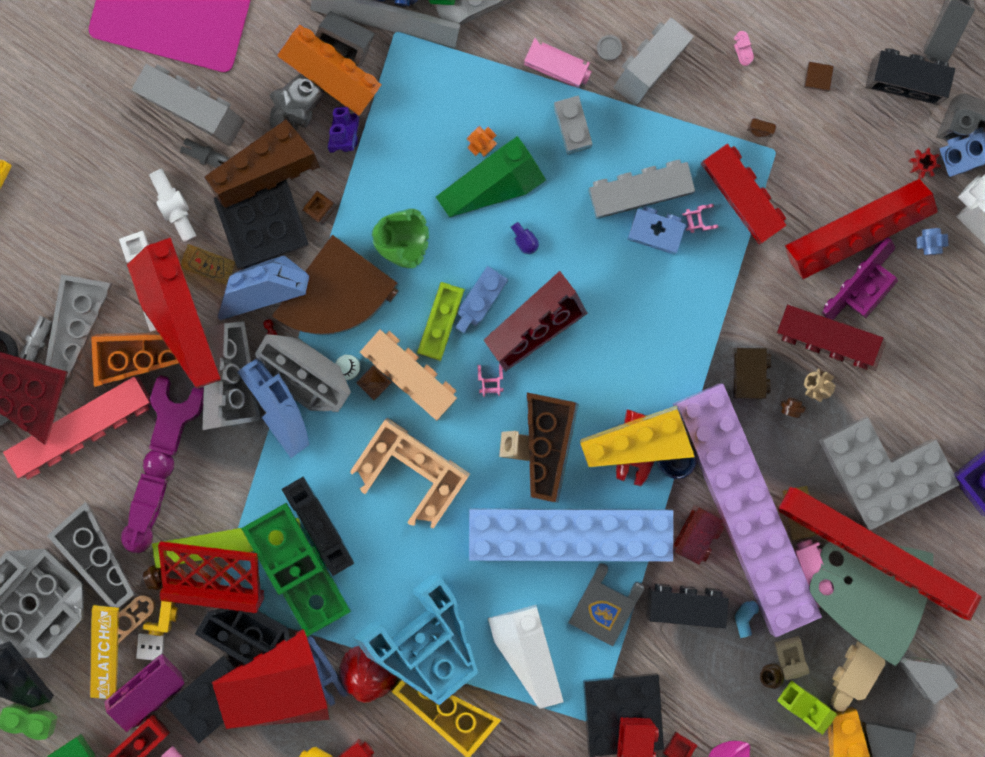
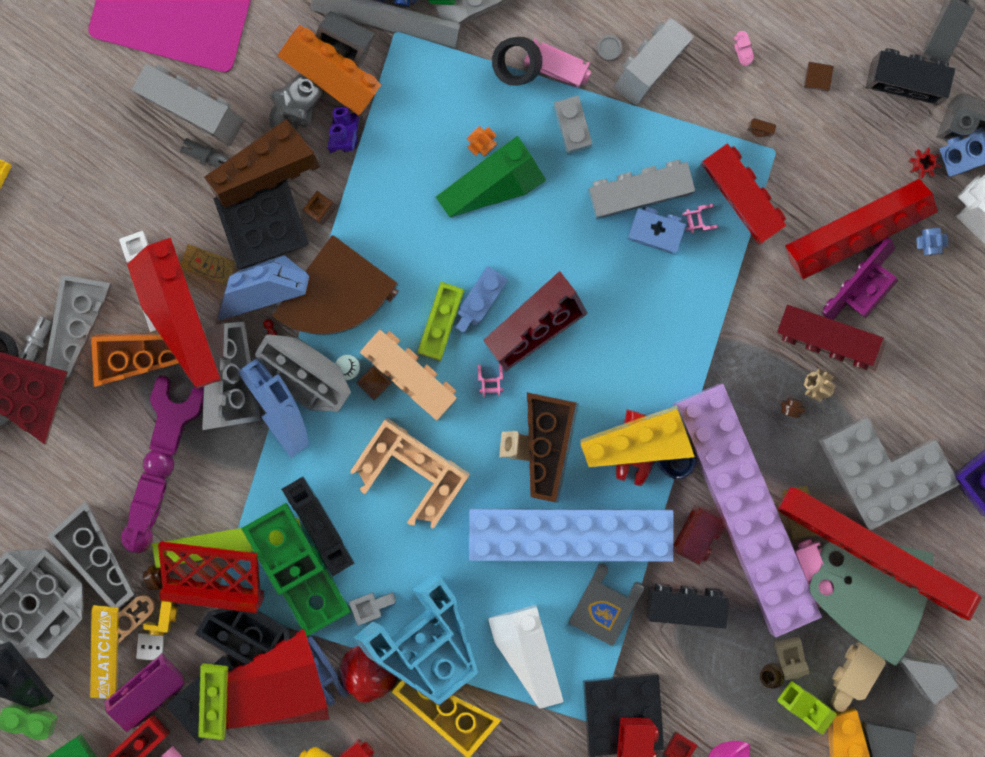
(78, 427): coral brick -> none
(172, 205): white pin -> none
(213, 701): none -> lime tile
(368, 607): none -> light grey plate
(402, 237): bright green hair -> none
(499, 66): none -> black tyre
(525, 239): dark purple cylinder -> none
(743, 617): medium azure arm -> none
(751, 373): dark brown brick -> none

